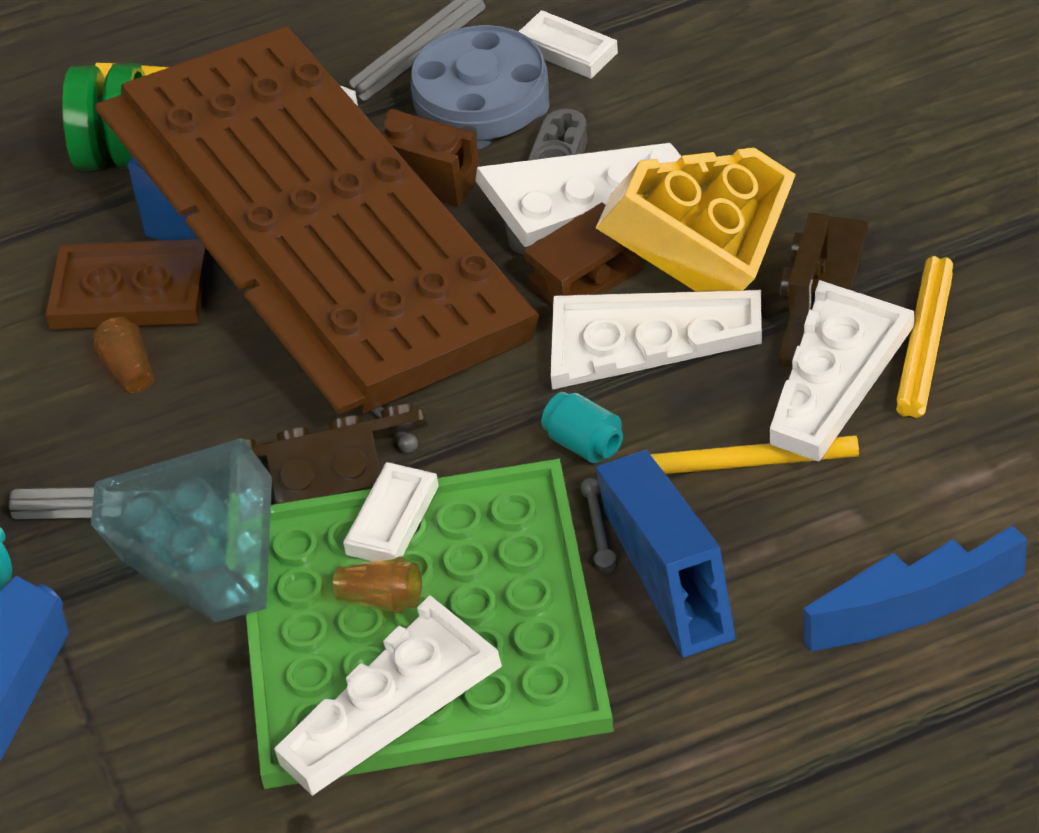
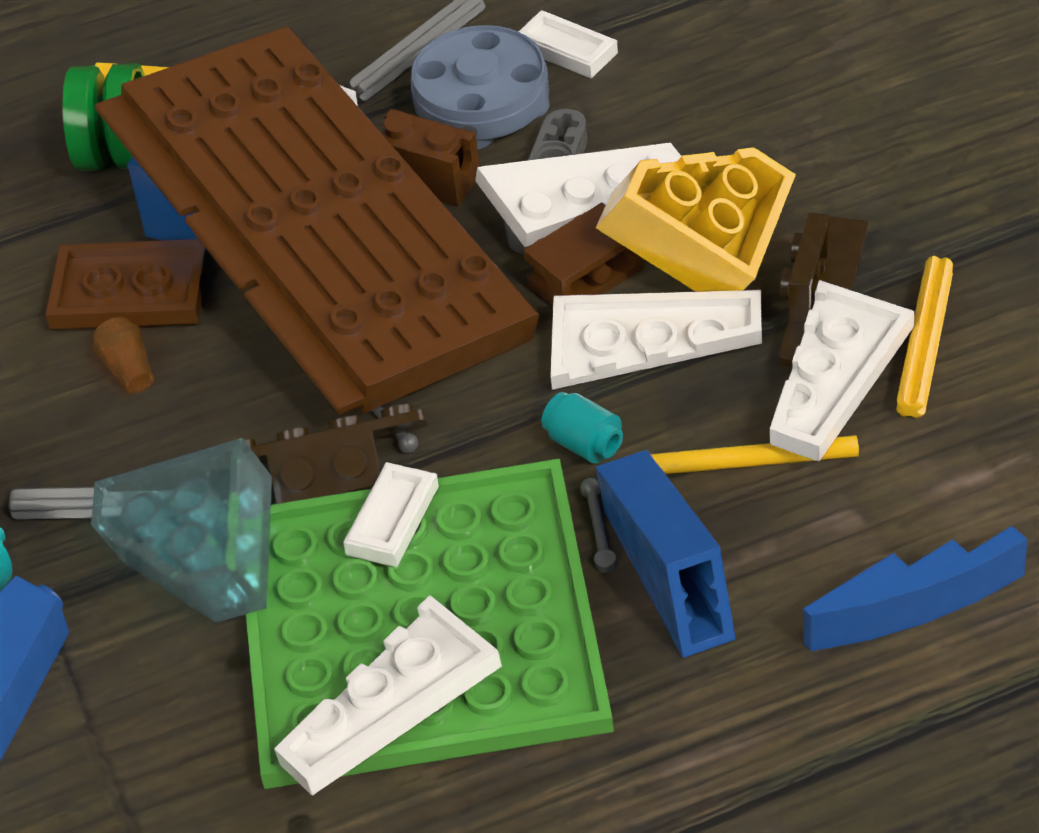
(381, 584): clear orange cone -> none

